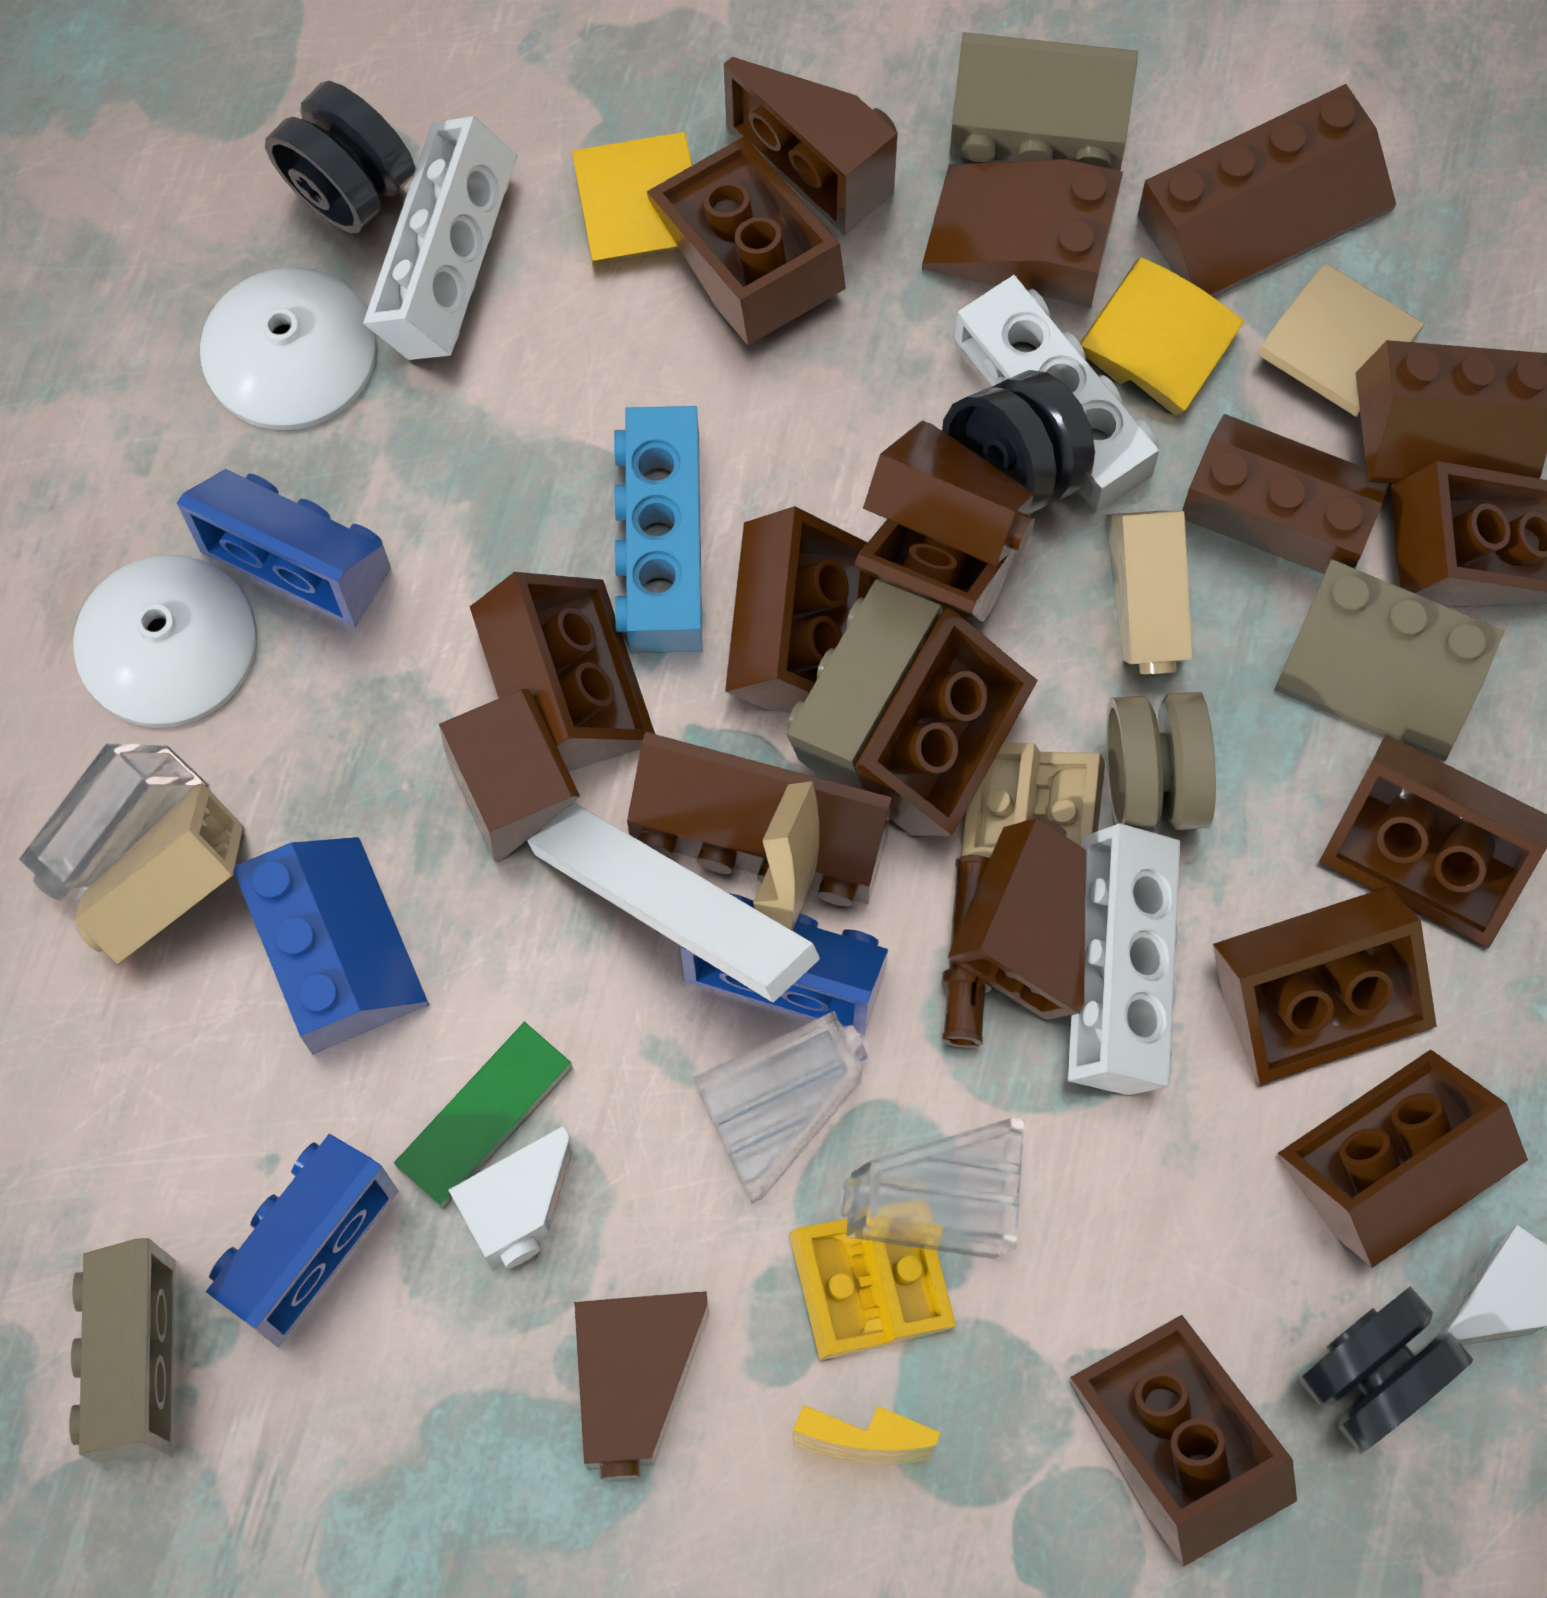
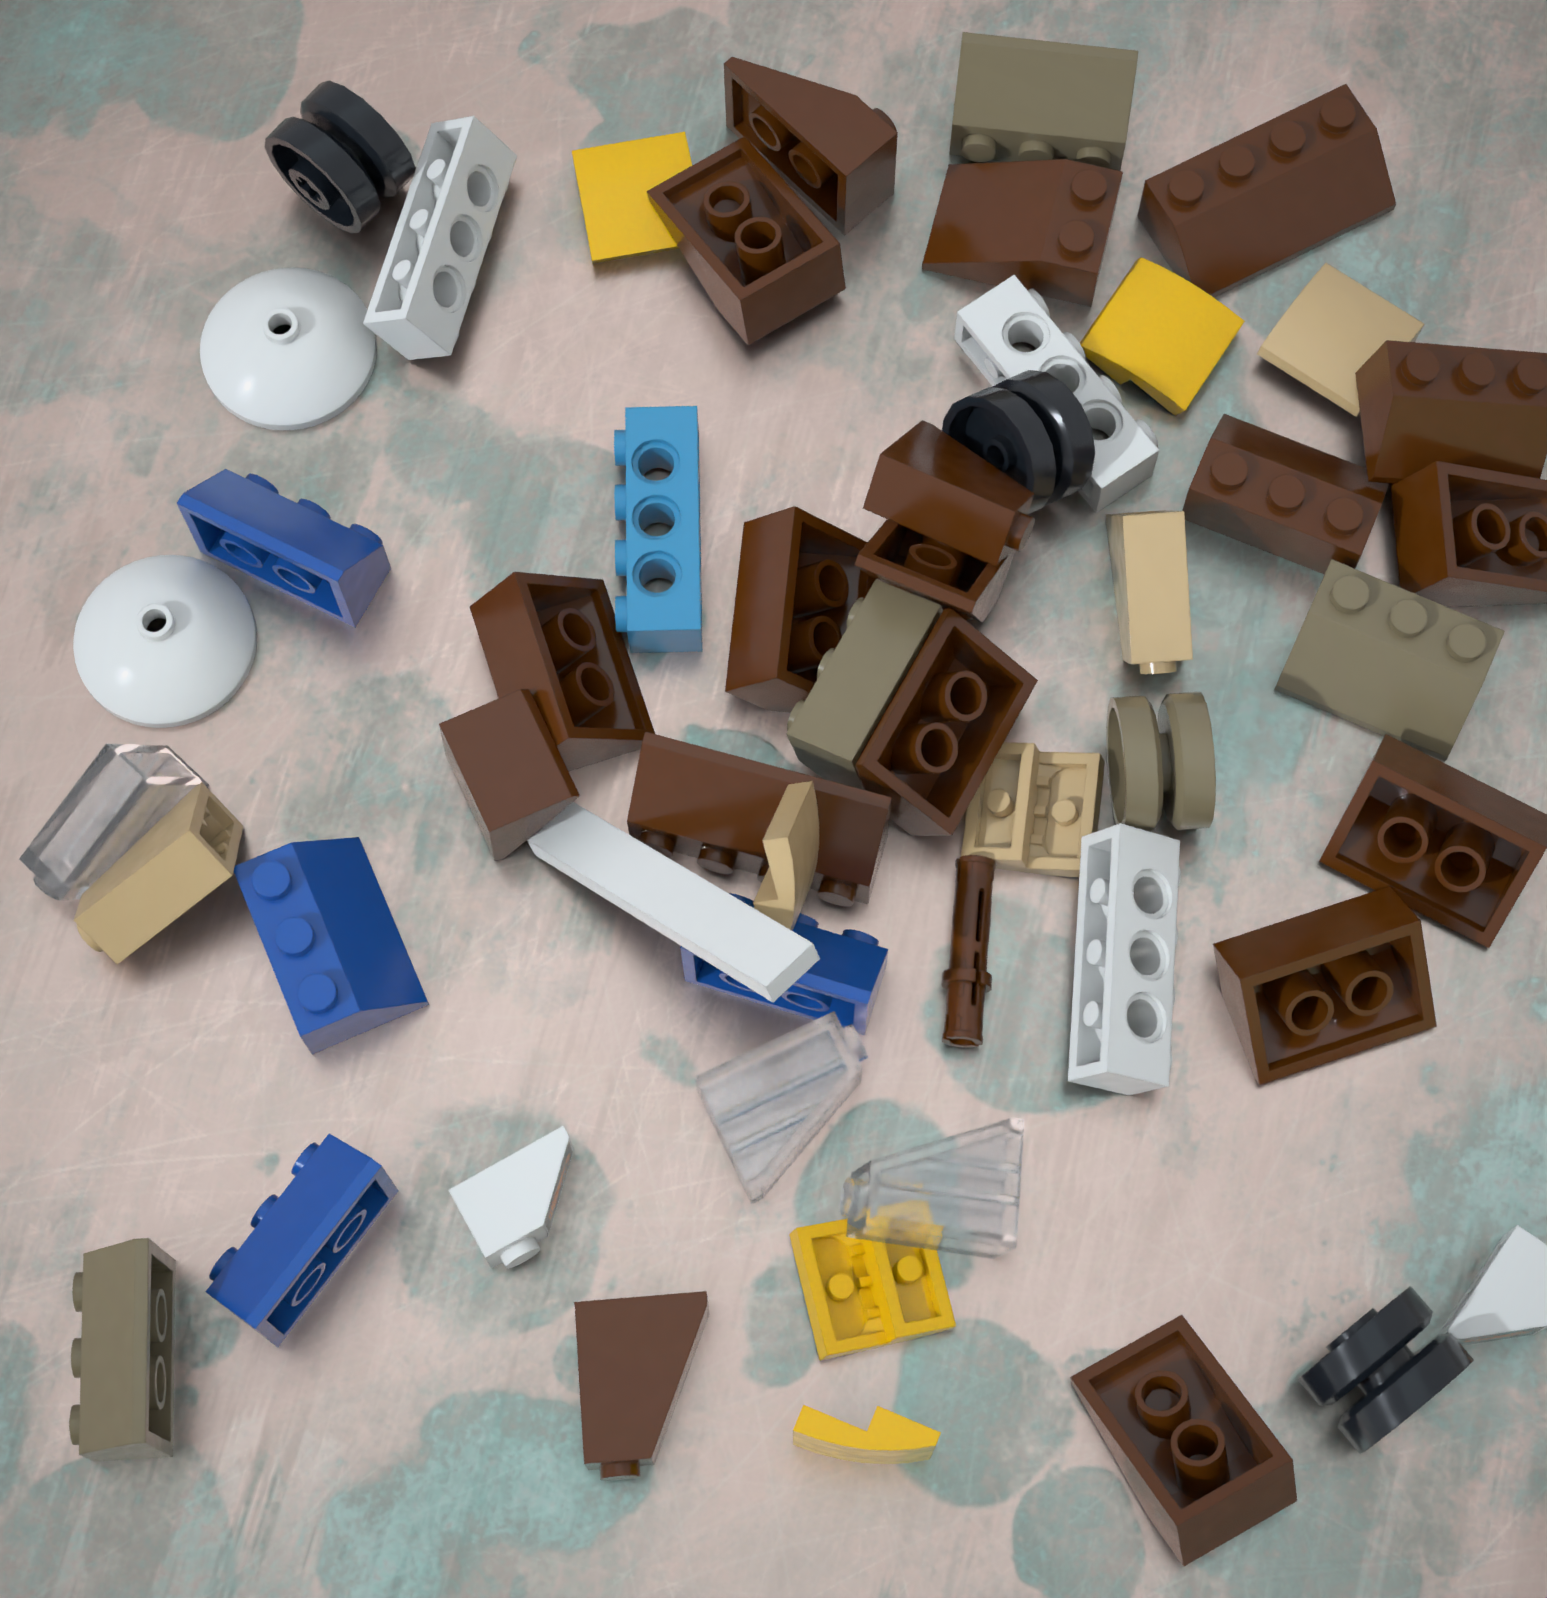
(483, 1114): green tile -> none
(1029, 920): reddish brown slope -> none
(1404, 1156): reddish brown slope -> none

